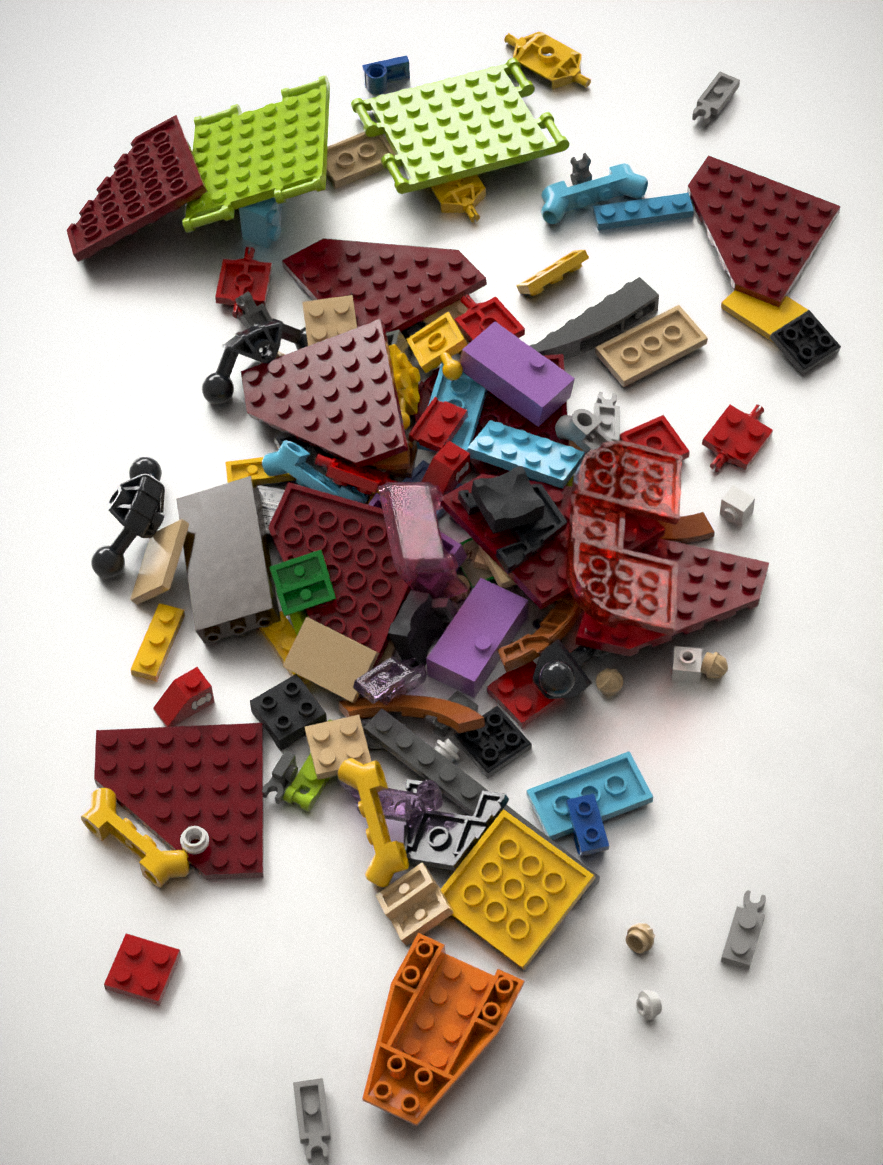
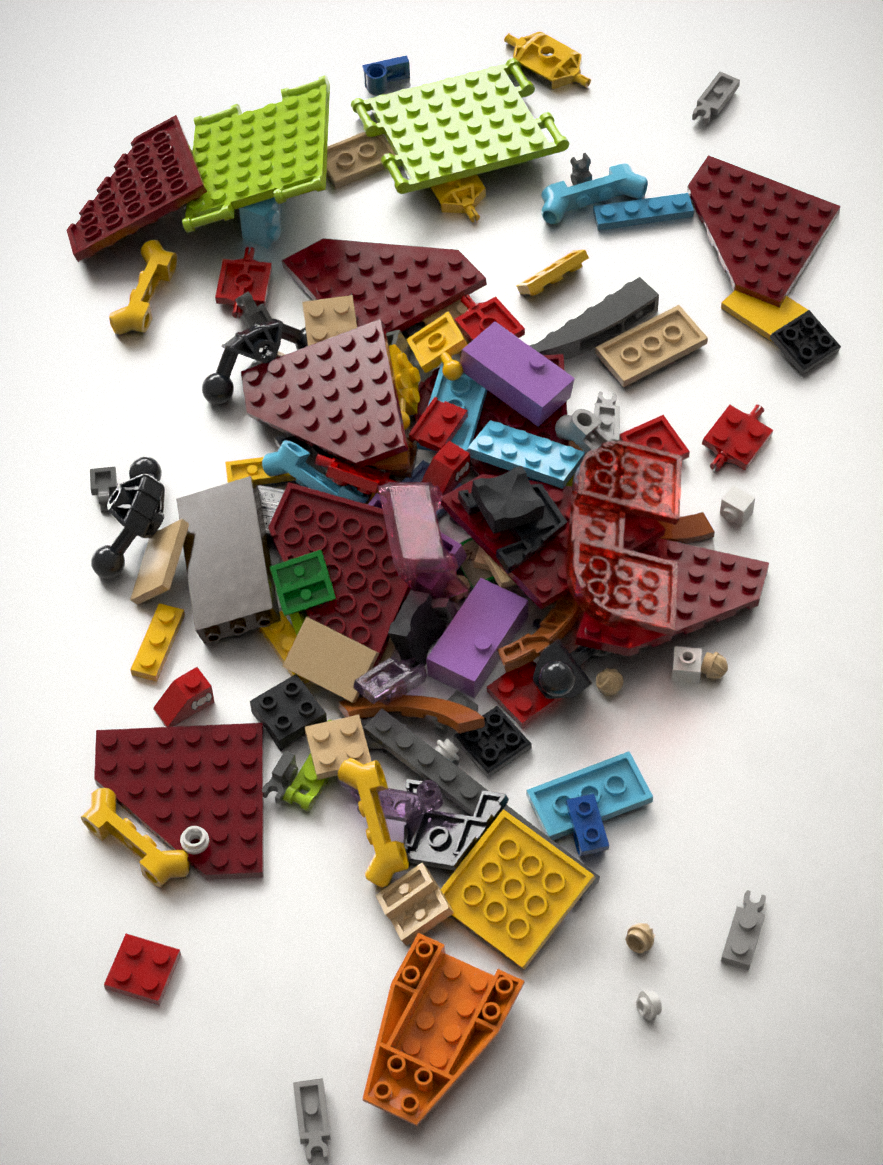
(103, 483): none -> dark grey plate
(138, 314): none -> yellow plate

